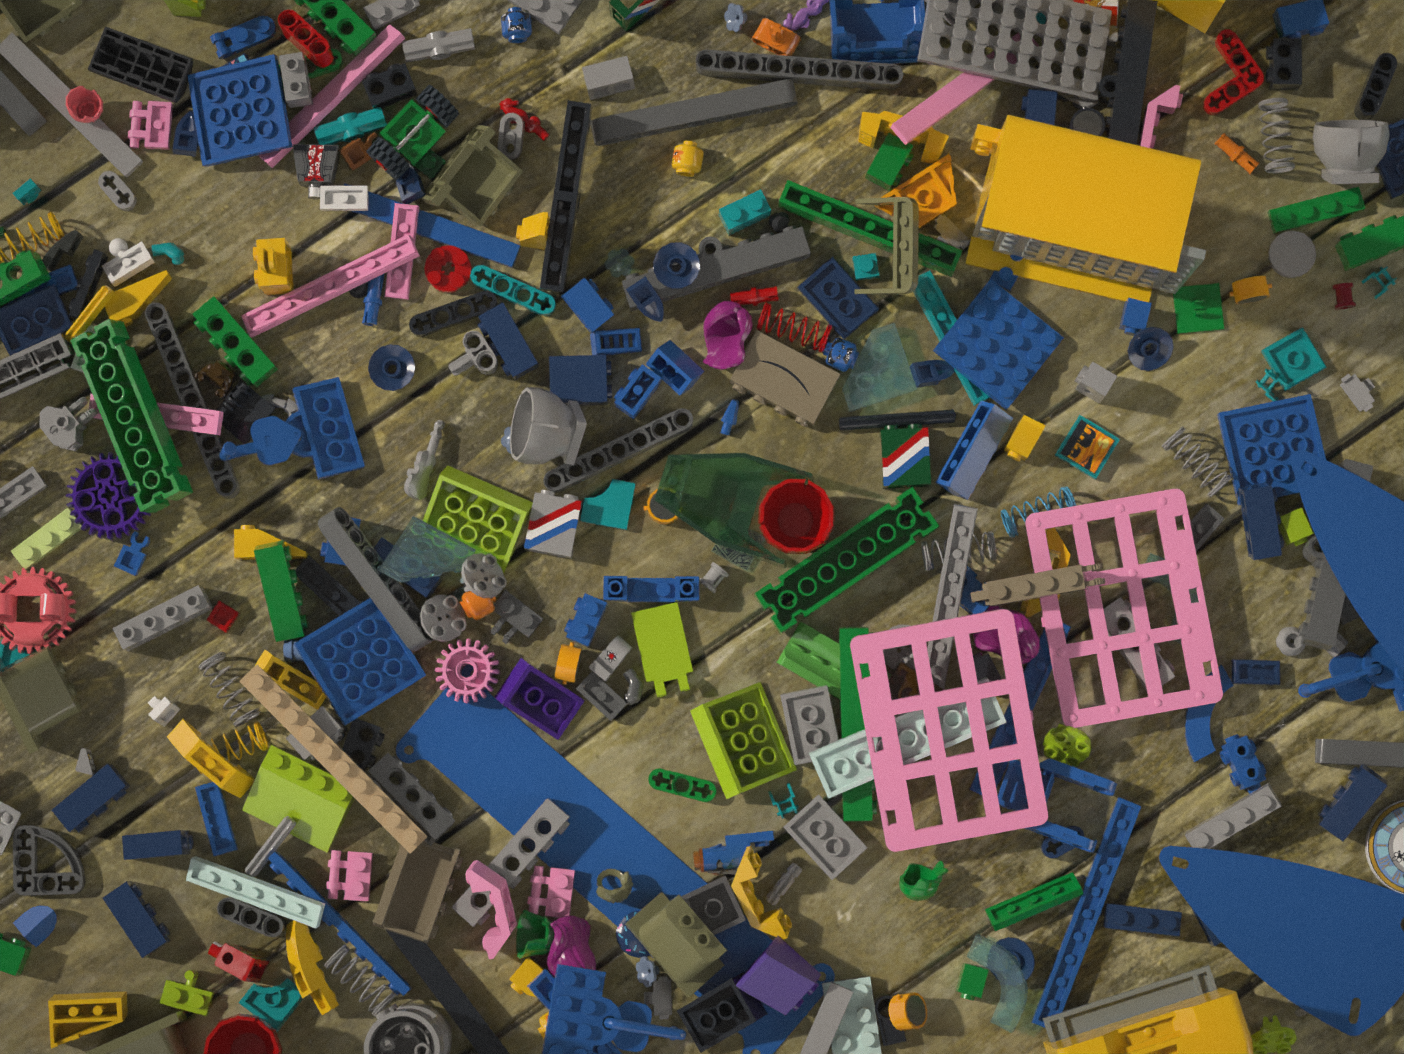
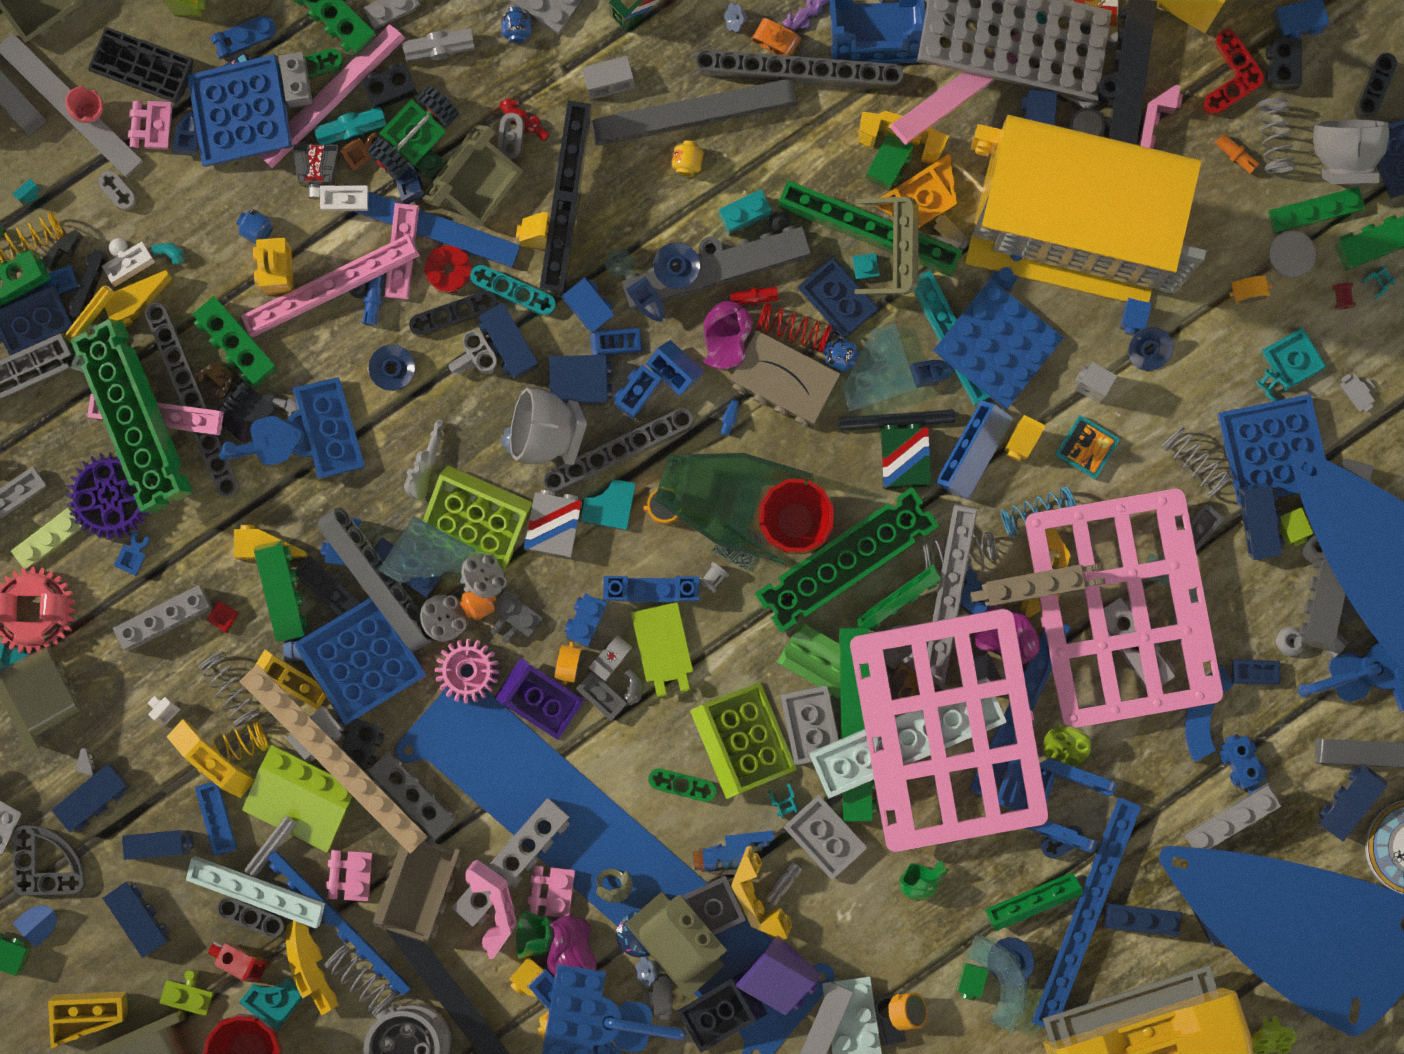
(64, 426): light grey hinge -> none
(254, 226): none -> blue head
(309, 47): red beam -> none
(906, 594): none -> green plate
(1198, 308): green piece -> none

